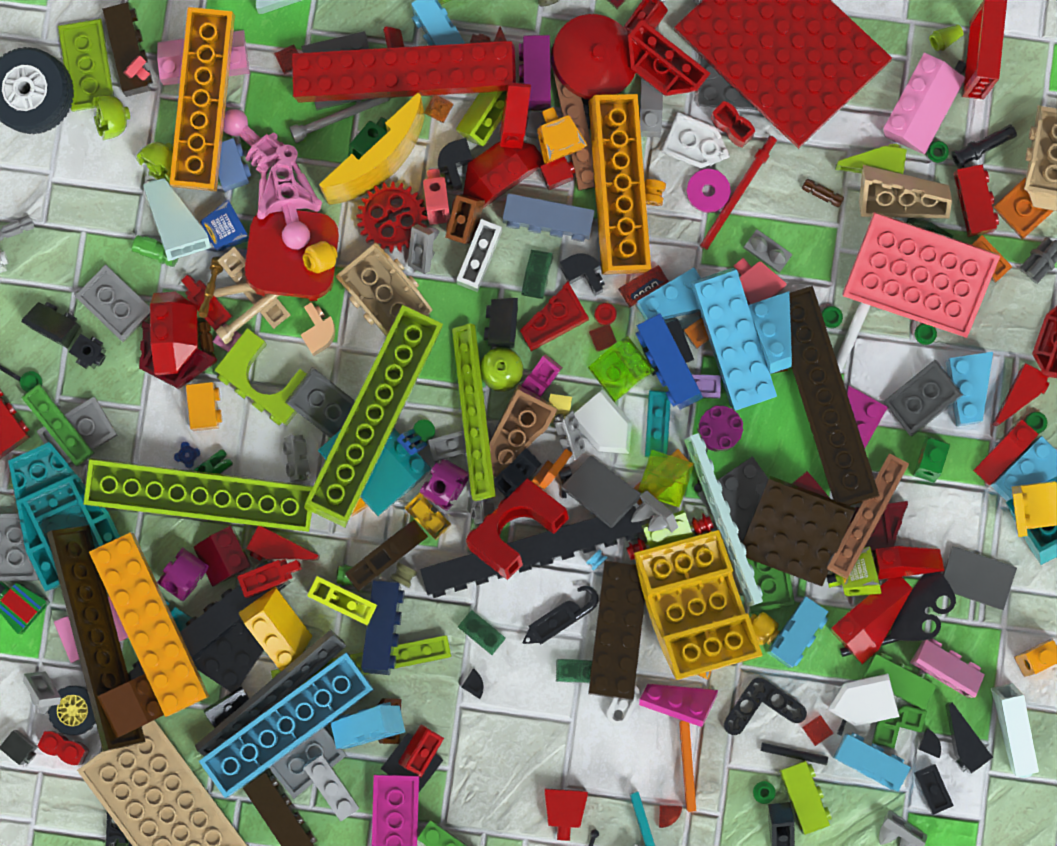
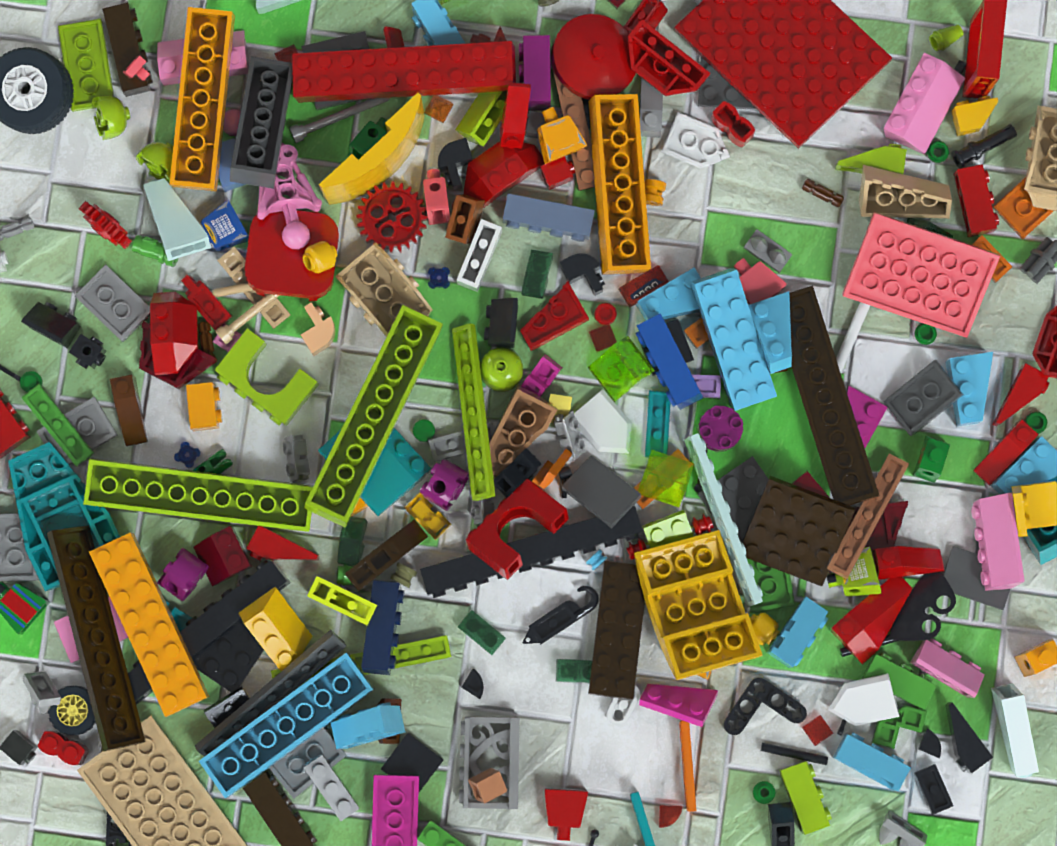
(105, 225): none -> red gear
(129, 409): none -> reddish brown slope
(130, 705): reddish brown slope -> none
(215, 268): pearl gold piece -> none
(262, 122): none -> dark grey brick
(267, 576): red hinge -> none
(321, 402): dark grey tile -> none
(351, 541): none -> clear green slope
(412, 440): tile -> none
(421, 248): light grey tile -> none
(421, 750): red slope -> none
(443, 282): none -> clear blue plate
(487, 785): none -> nougat panel
(509, 737): none -> light grey fence
(661, 515): light grey tile -> none
(717, 181): dark pink tile -> none
(760, 157): red bar -> none
(832, 317): green tile -> none
(970, 117): none -> yellow slope
(998, 542): none -> bright pink slope

